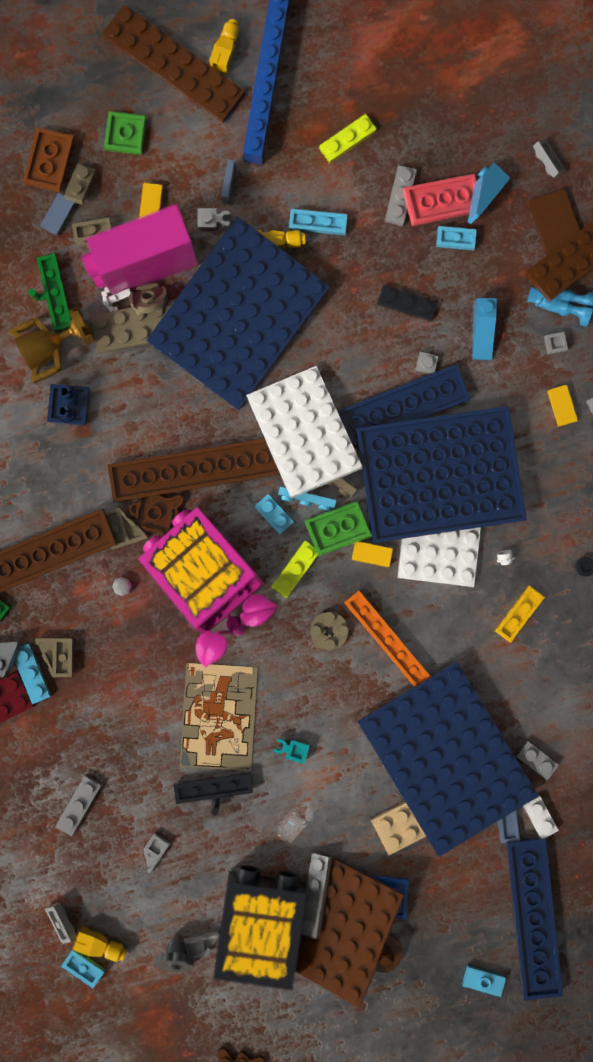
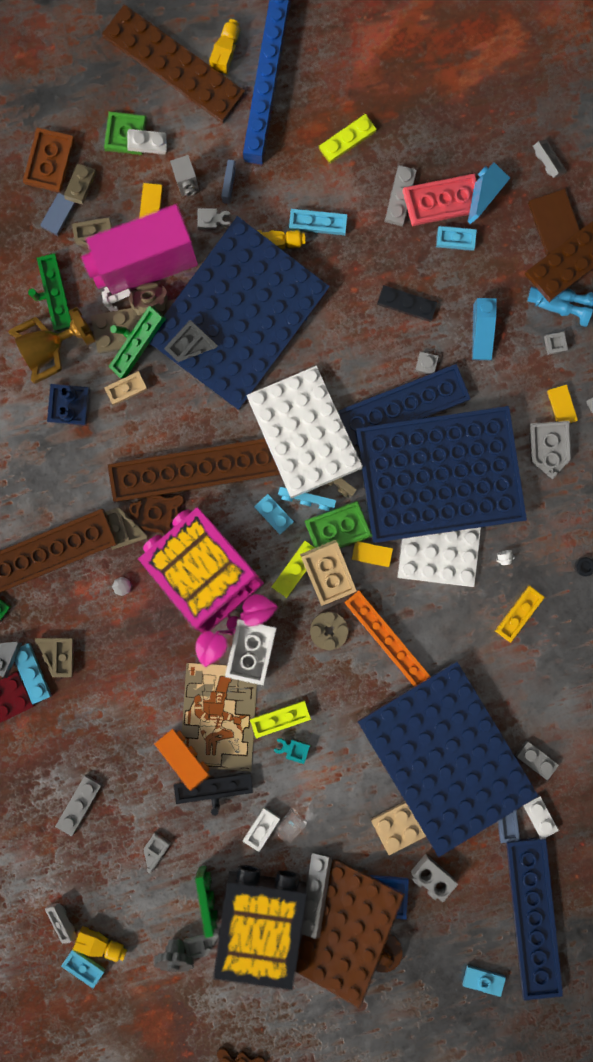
(126, 388): none -> tan plate
(136, 341): none -> green plate
(146, 141): none -> white plate
(183, 759): none -> orange brick
(185, 176): none -> light grey brick
(189, 343): none -> dark grey wing
(206, 901): none -> green plate
(250, 652): none -> white slope
(261, 829): none -> white plate
(280, 719): none -> neon yellow plate
(328, 572): none -> tan plate
(436, 875): none -> light grey brick
(550, 446): none -> light grey tile

